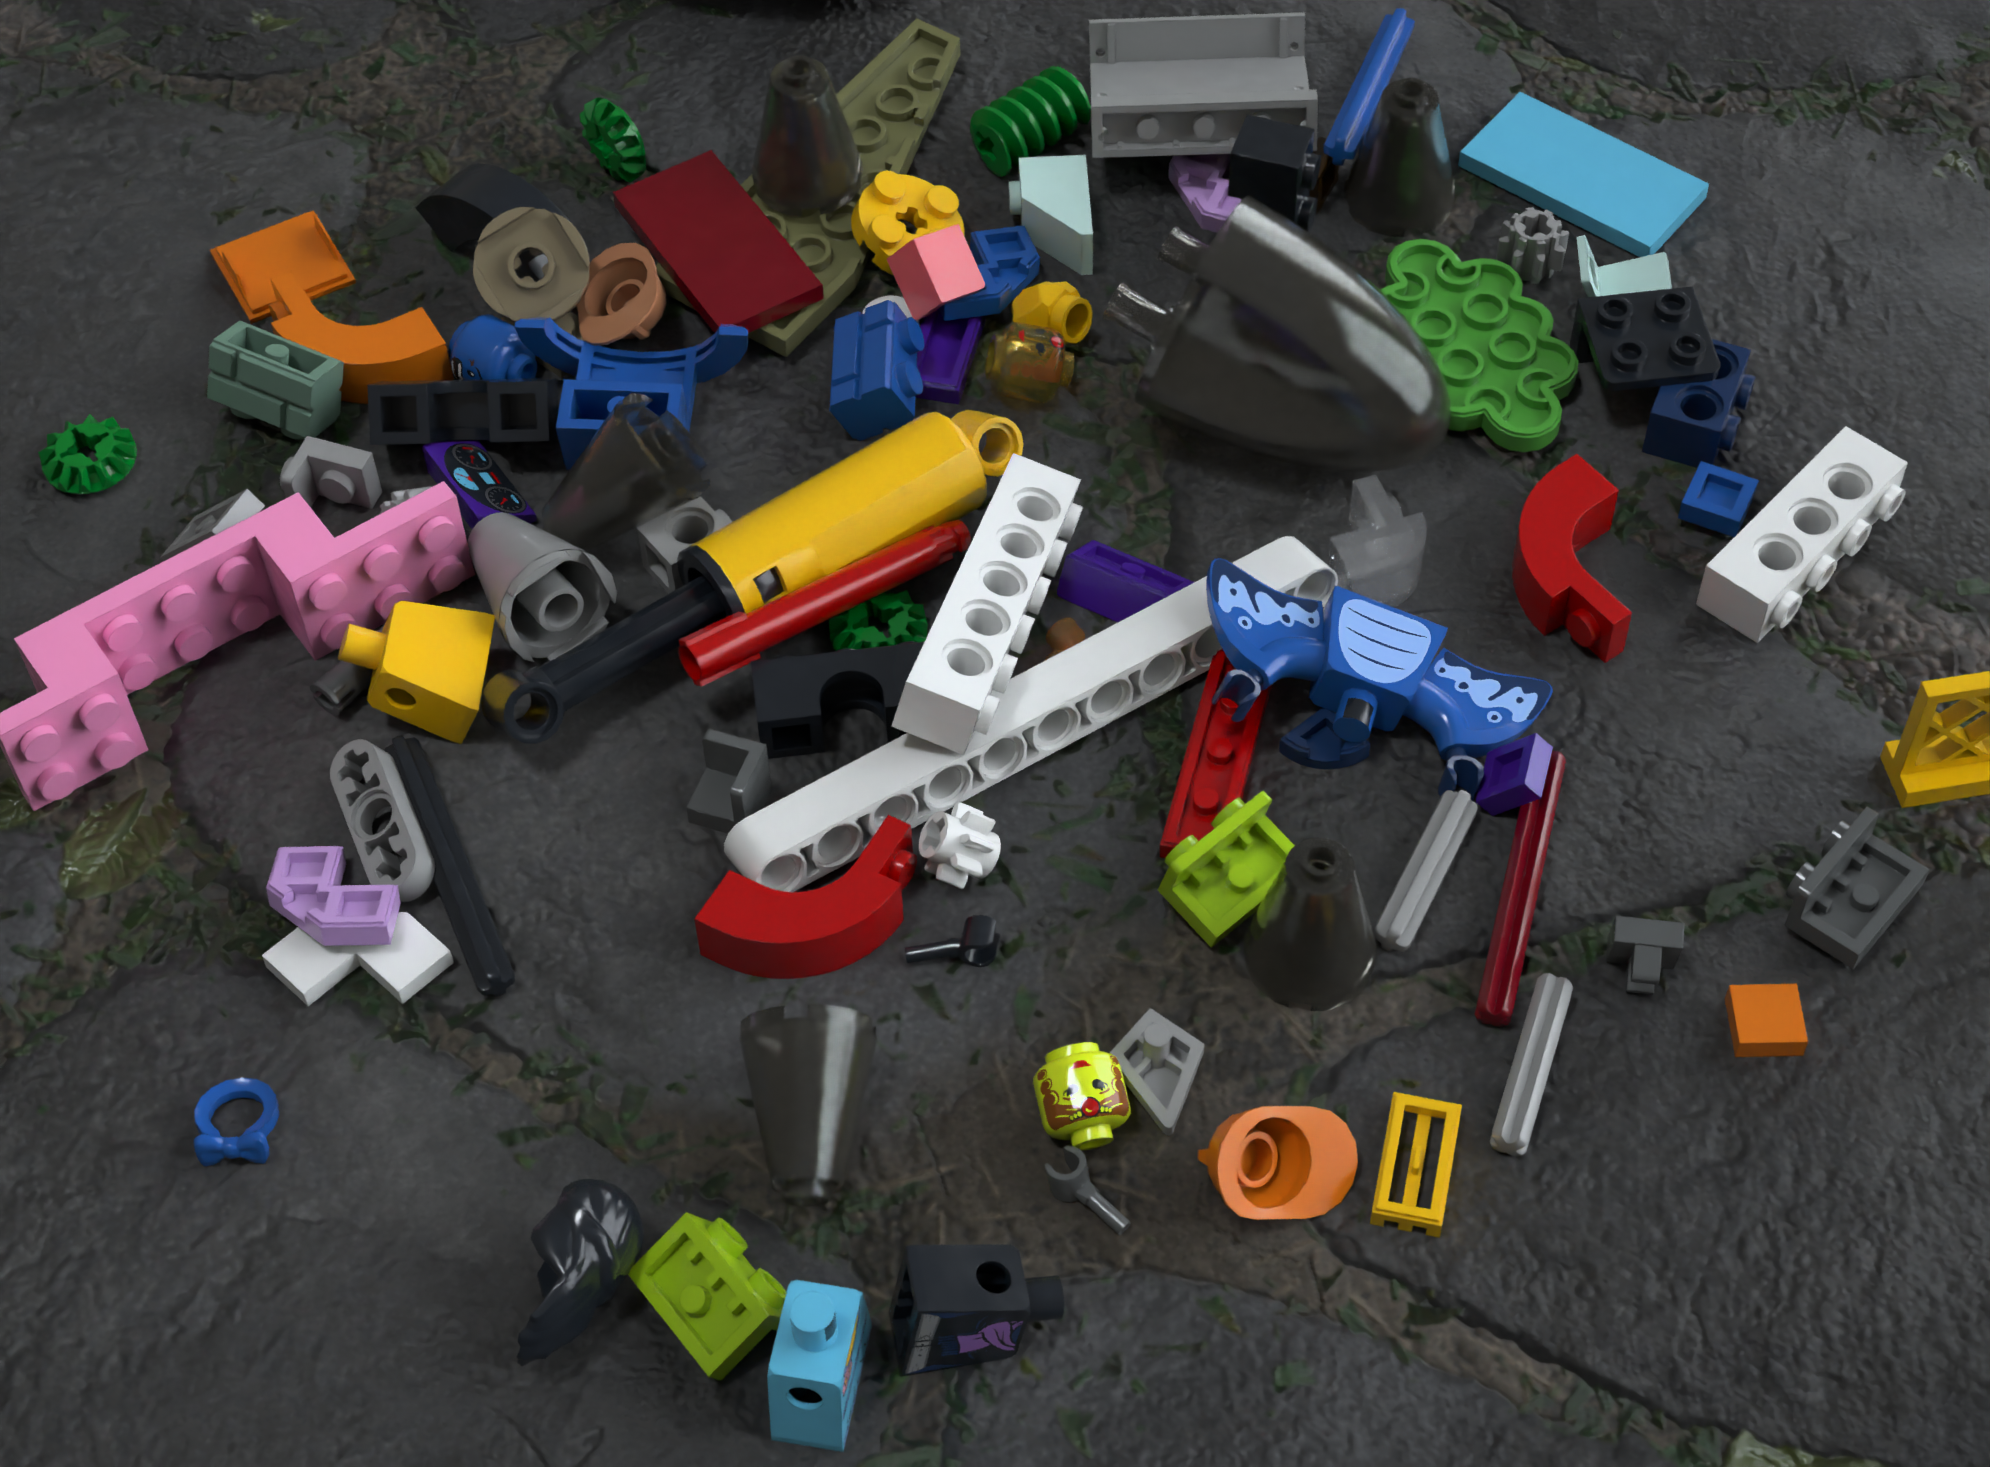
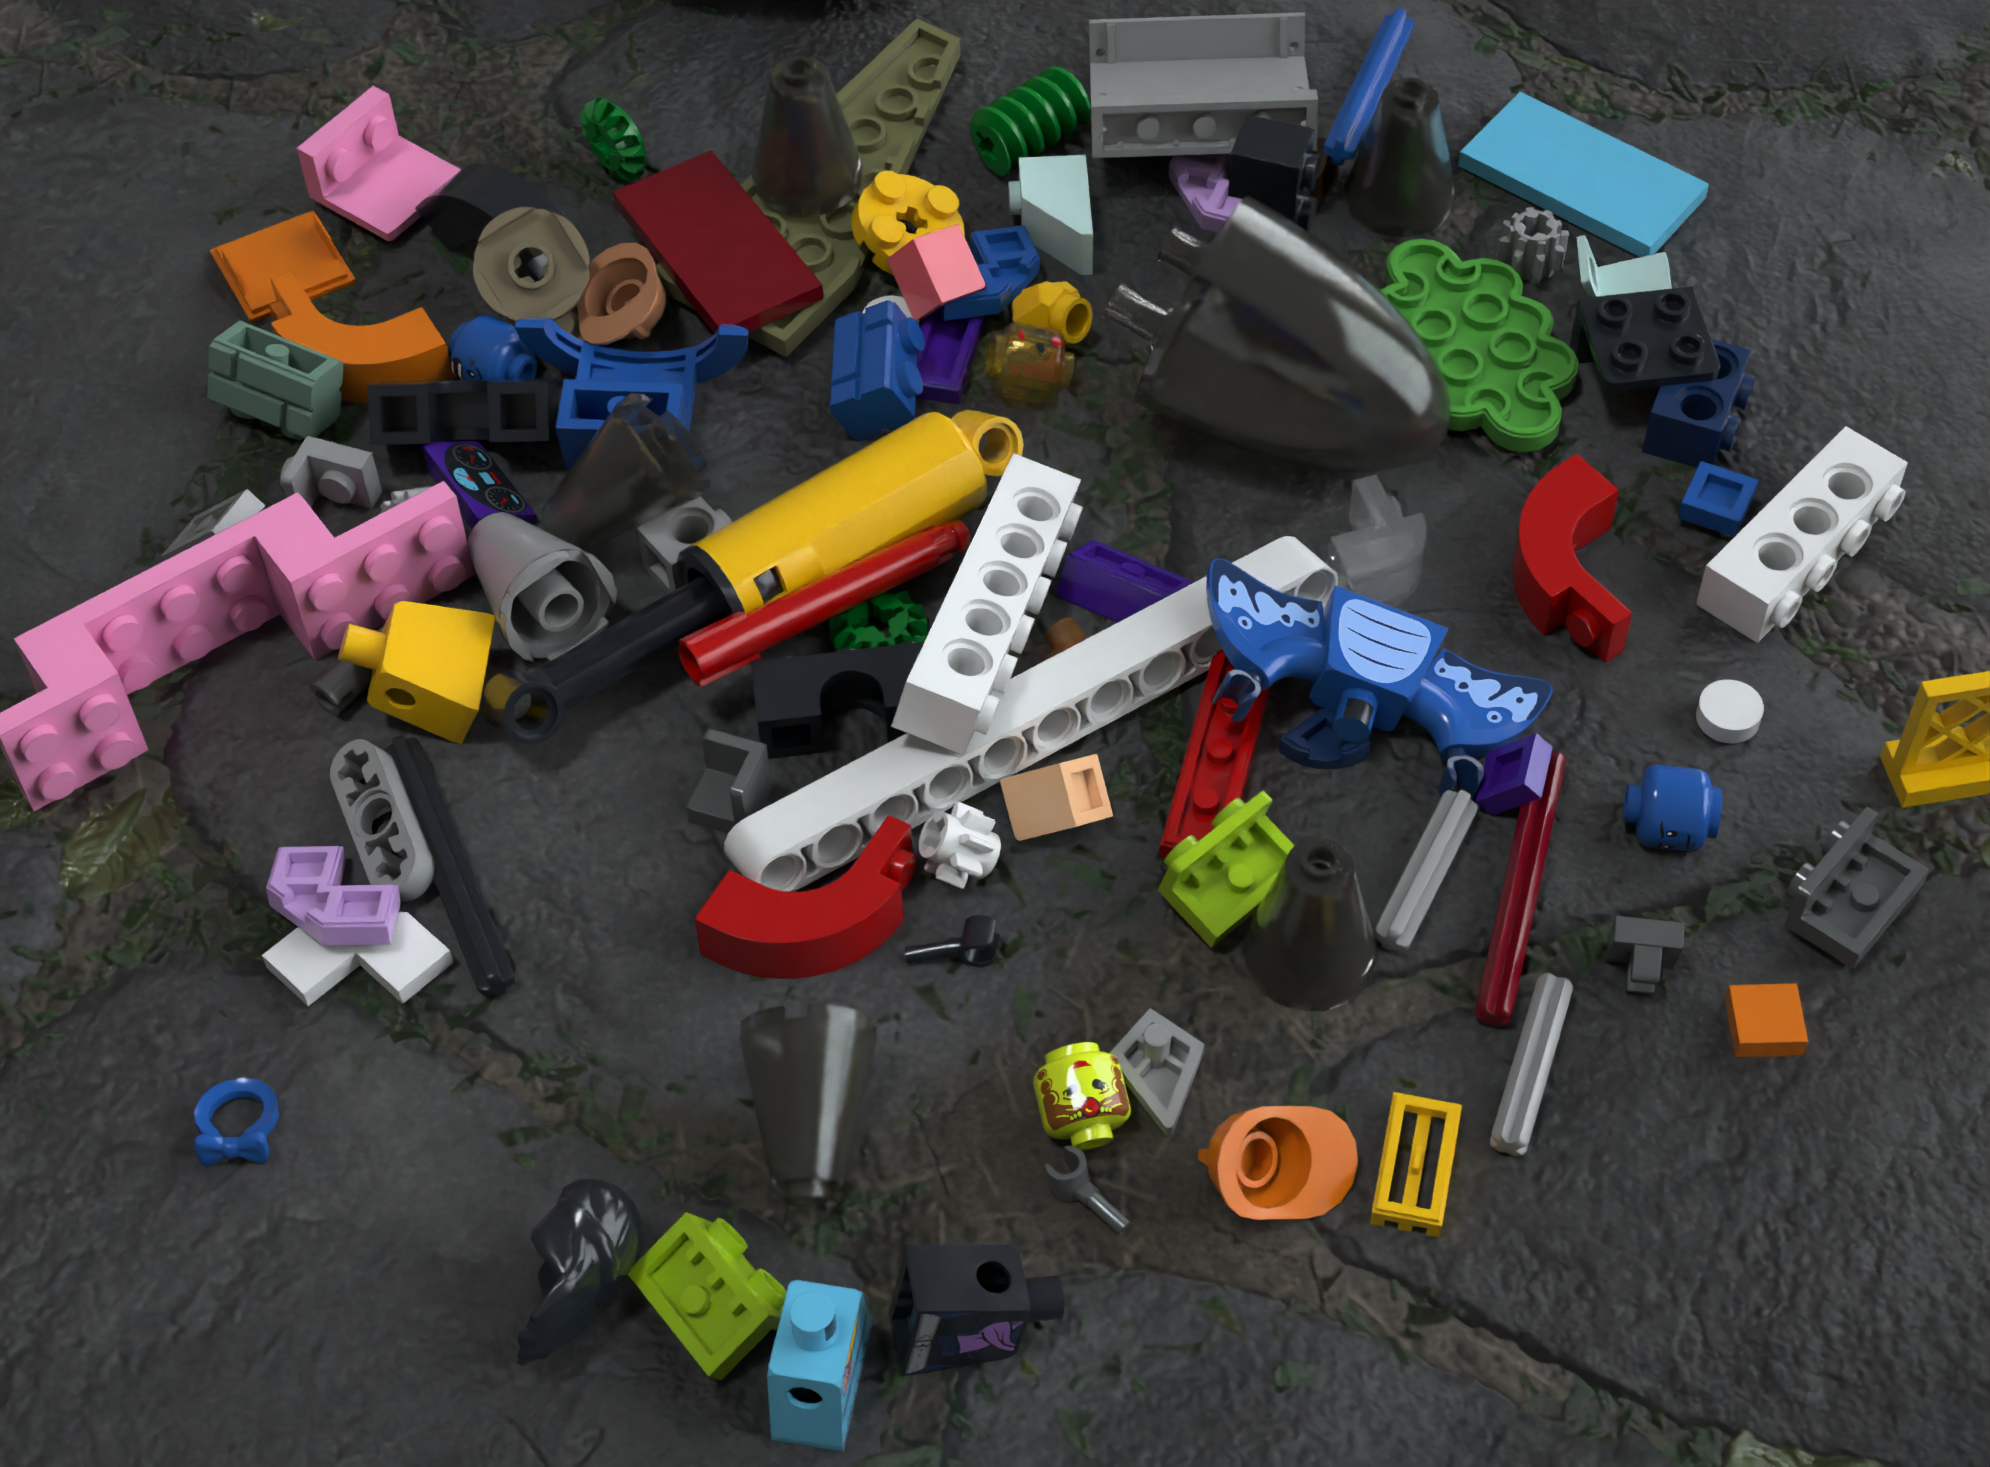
(78, 474): green gear -> none
(369, 170): none -> bright pink bracket
(1056, 797): none -> light nougat panel
(1673, 808): none -> blue head
(1729, 711): none -> white tile

